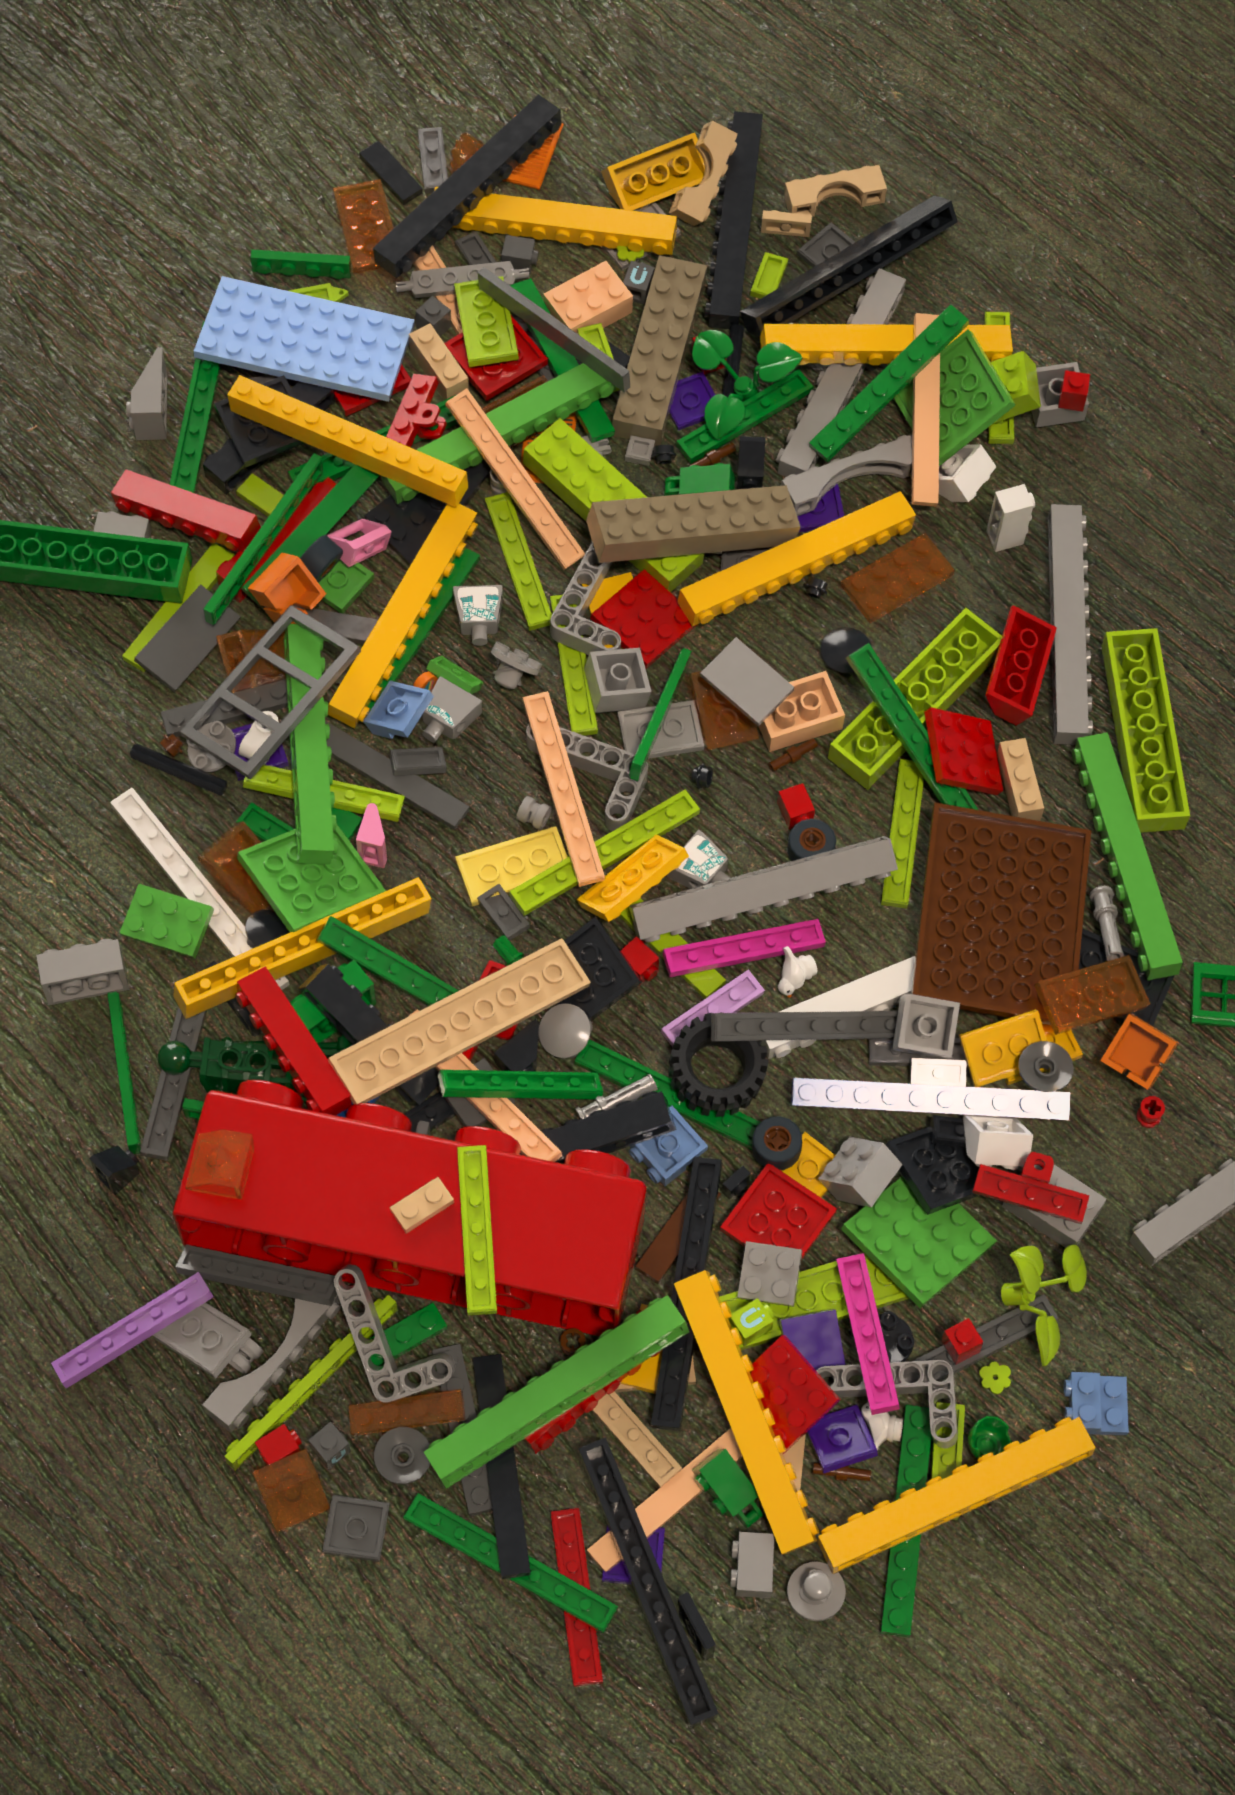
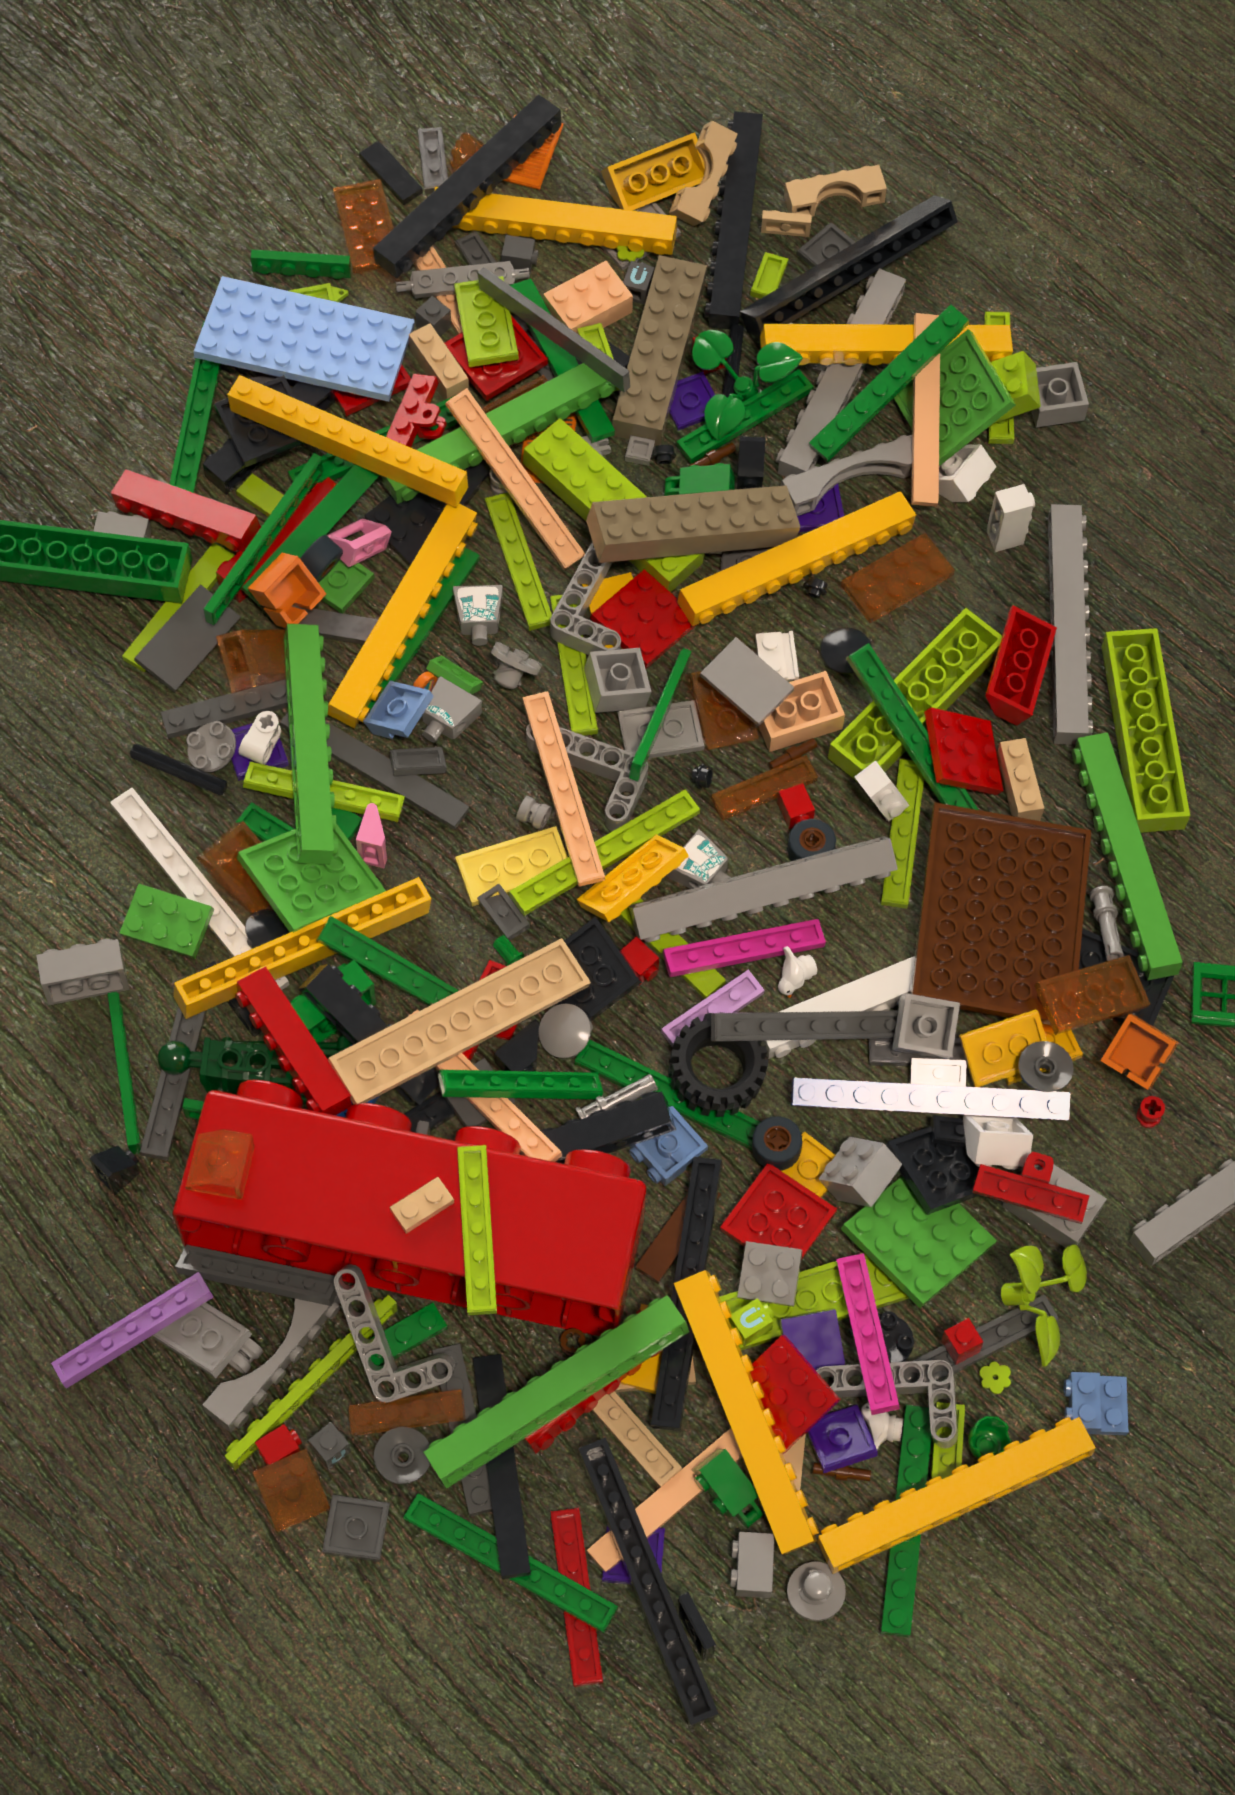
(149, 401): light grey slope -> none
(172, 744): reddish brown plate -> none
(283, 729): dark grey door -> none
(737, 1183): black plate -> none
(763, 787): none -> clear orange plate
(779, 653): none -> white plate
(882, 791): none -> white brick
(1074, 390): red brick -> none

